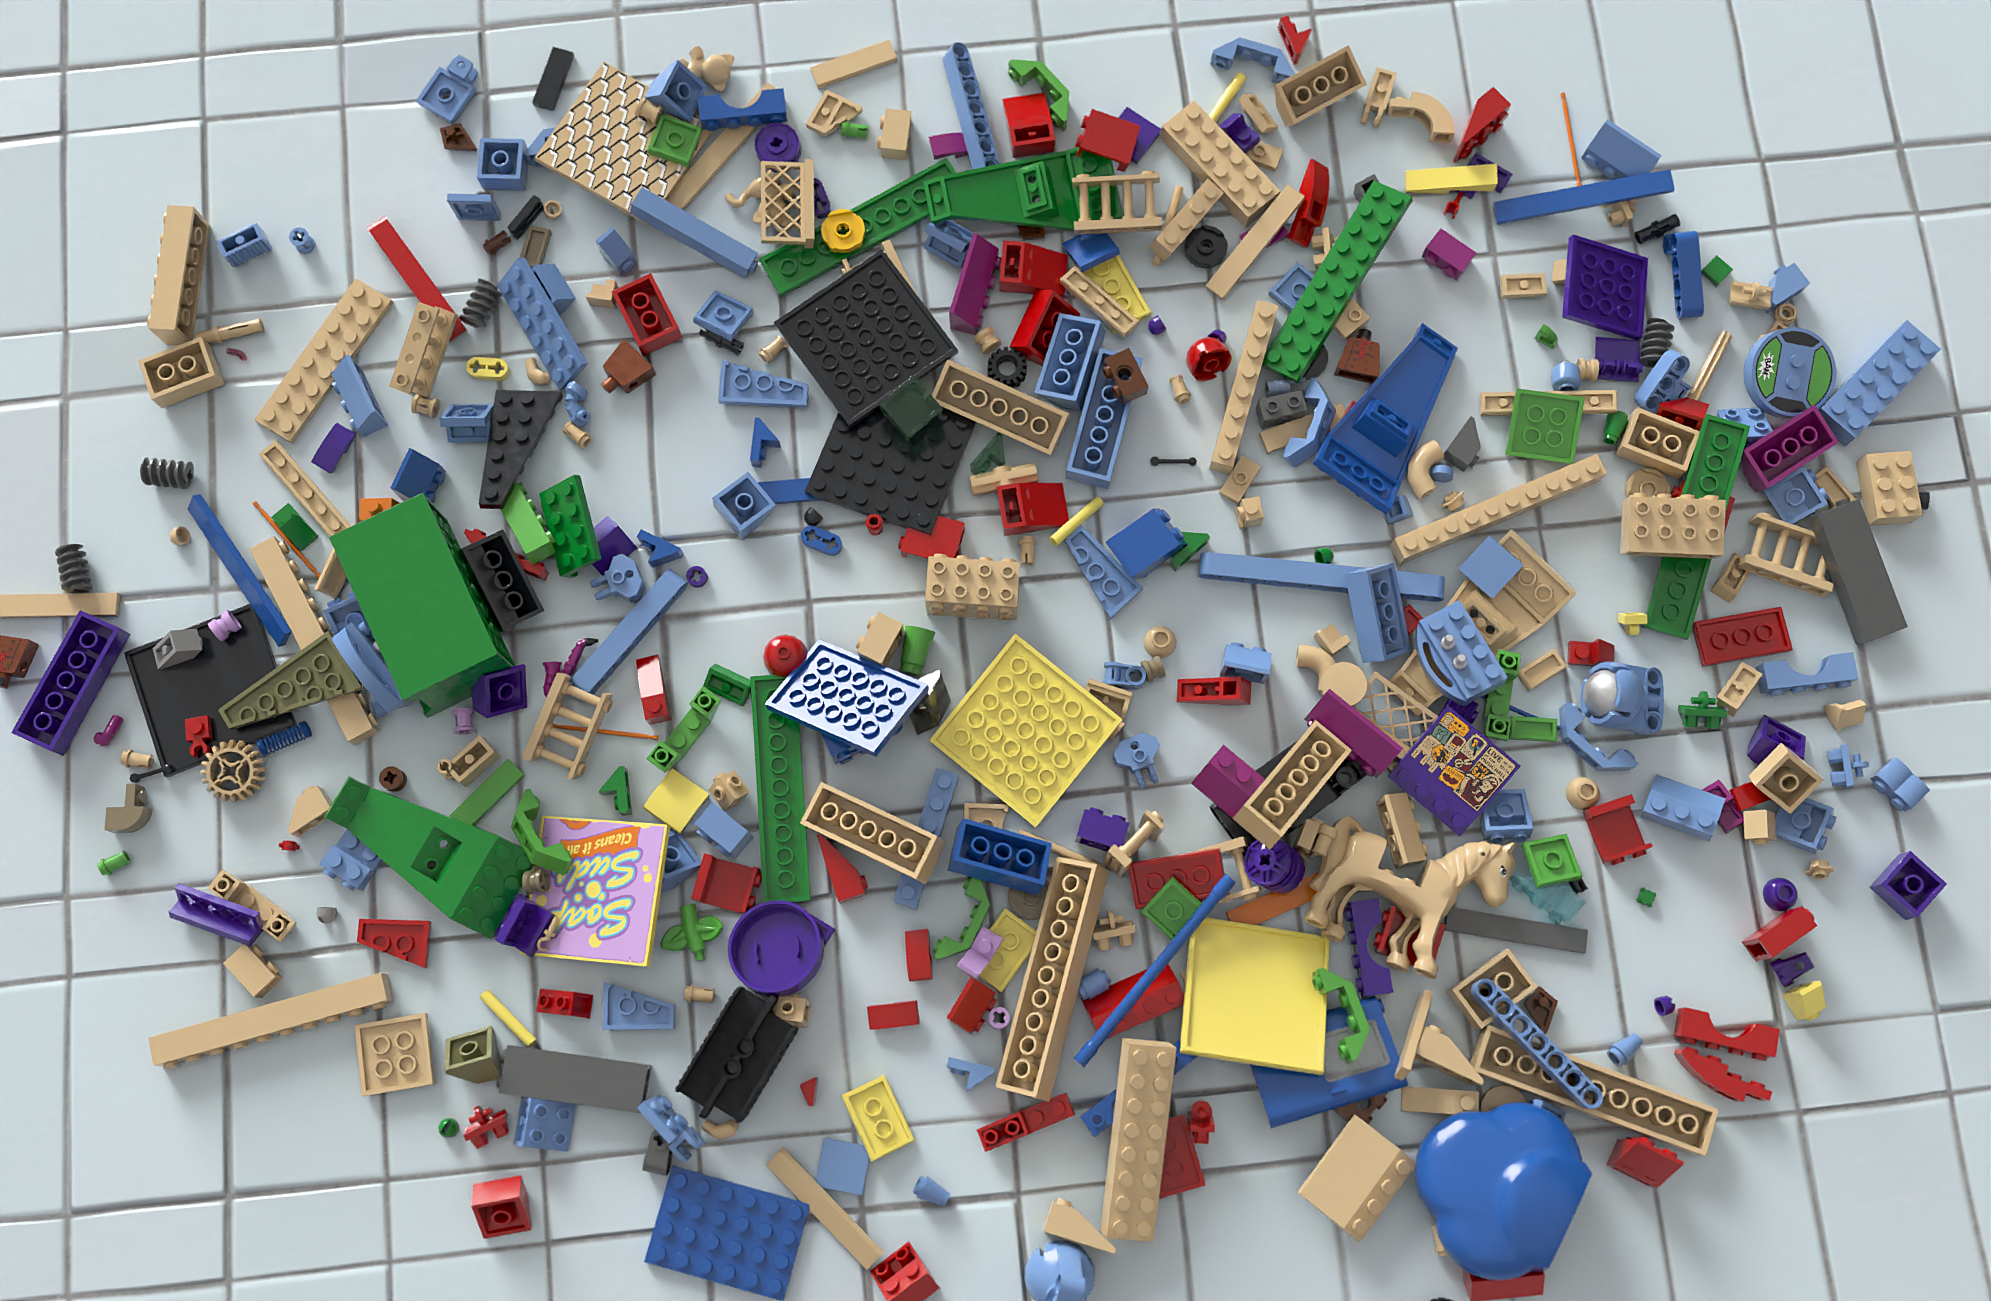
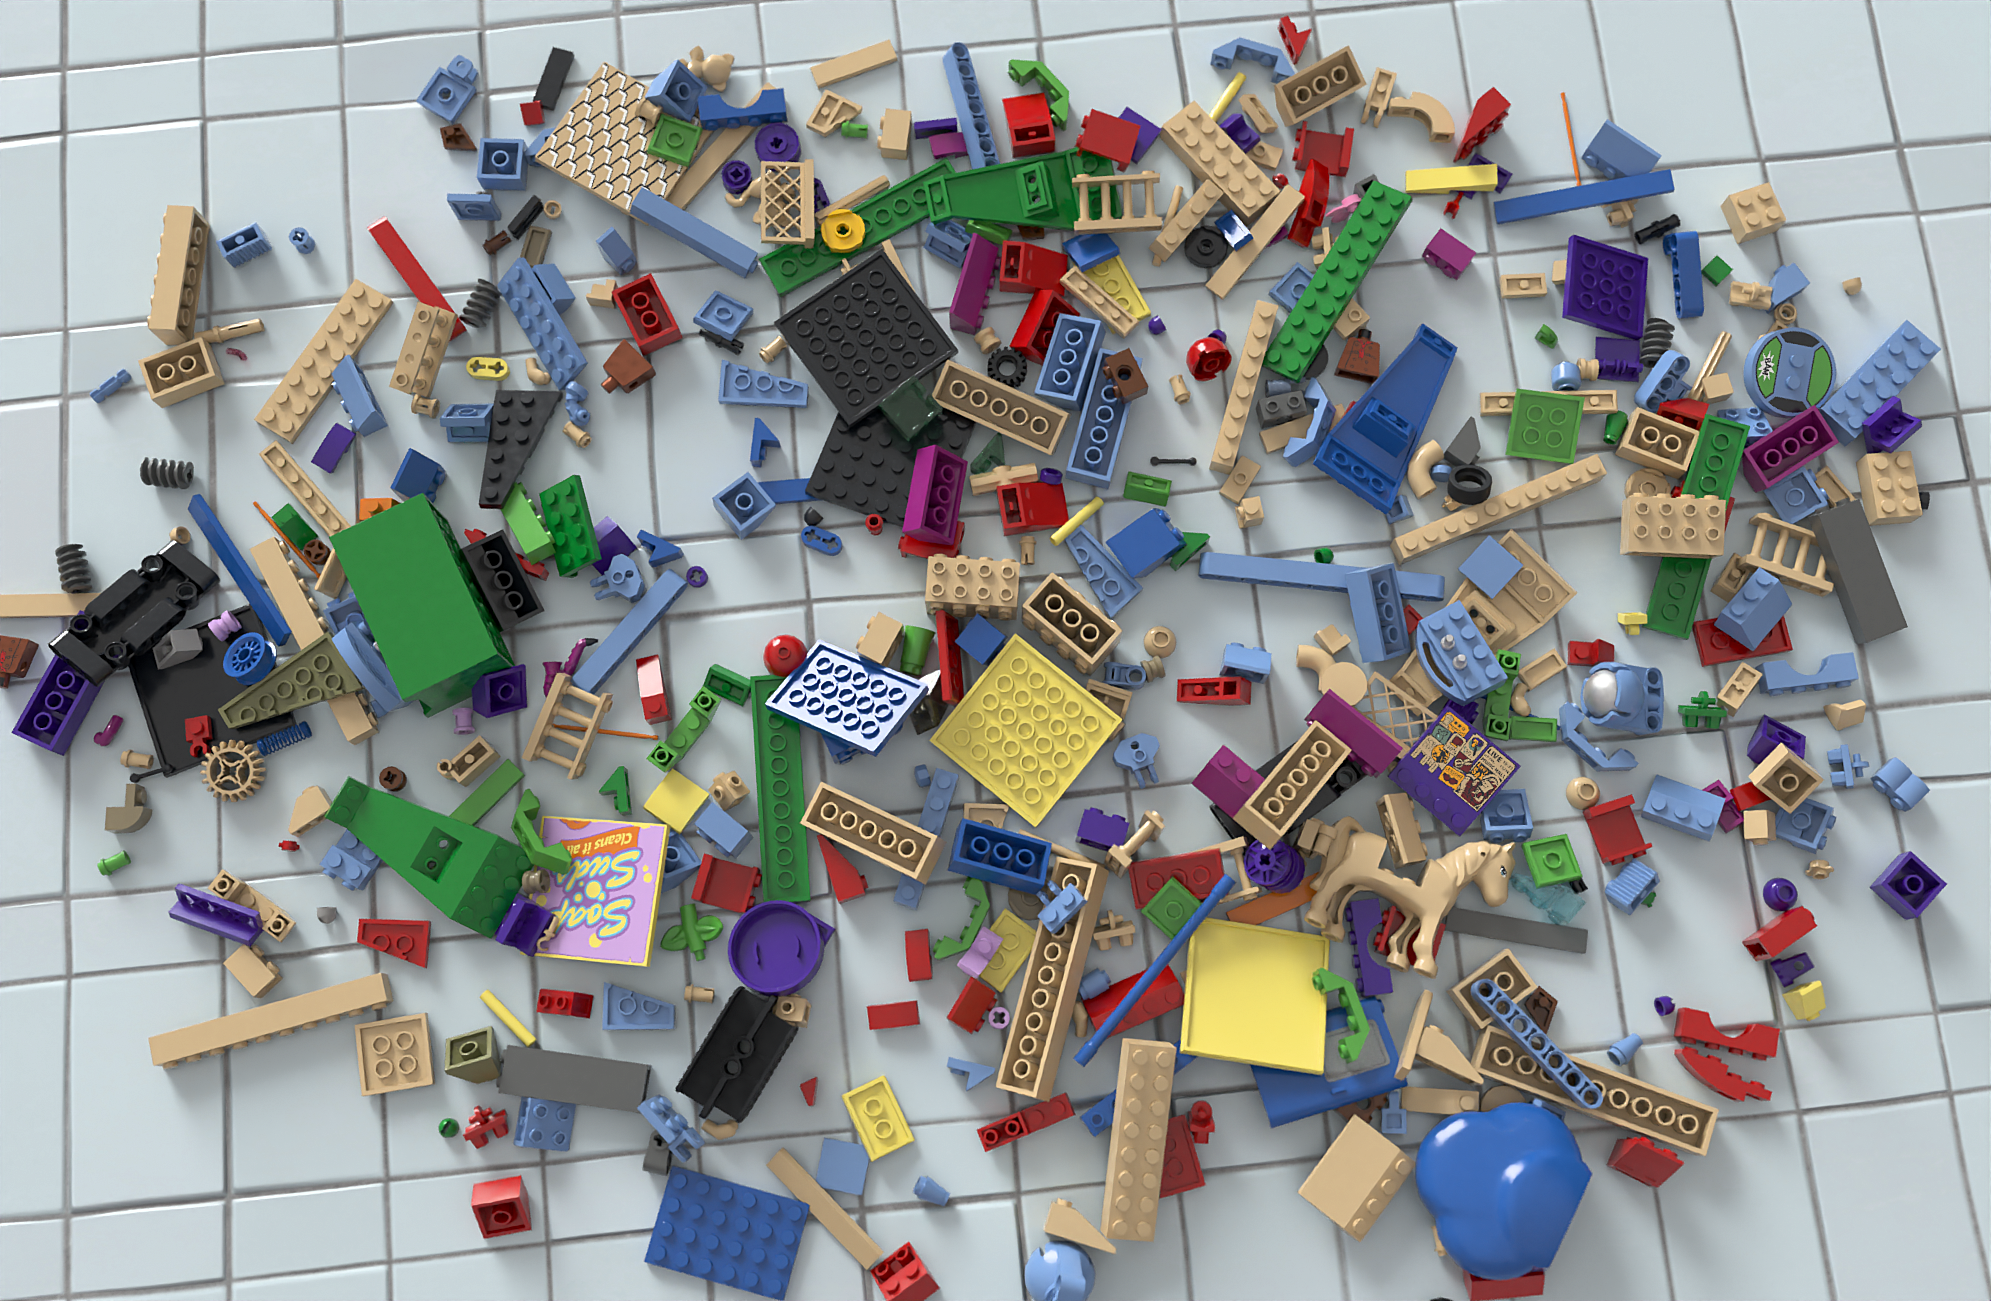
(110, 385): none -> medium blue axle
(134, 613): none -> black panel
(249, 658): none -> blue wheel
(313, 548): none -> reddish brown wheel
(532, 113): none -> red slope
(736, 176): none -> dark purple wheel
(854, 198): none -> tan axle
(922, 776): none -> medium blue tile
(929, 128): none -> dark purple tile
(935, 496): none -> magenta slope
(949, 658): none -> red tile
(981, 640): none -> blue plate
(989, 231): none -> bright green tile
(1051, 476): none -> dark purple tile
(1062, 907): none -> medium blue hinge
(1070, 624): none -> tan brick
(1080, 1018): none -> tan arm
(1147, 489): none -> bright green slope
(1233, 230): none -> blue tile
(1280, 181): none -> red piece
(1325, 148): none -> red panel
(1348, 206): none -> bright pink plate
(1392, 1118): none -> medium blue plate
(1466, 495): none -> black tyre
(1518, 701): none -> tan arm
(1631, 886): none -> medium blue brick
(1717, 388): none -> tan panel
(1753, 213): none -> tan brick
(1754, 609): none -> medium blue slope
(1852, 286): none -> tan hinge
(1889, 427): none -> dark purple bracket

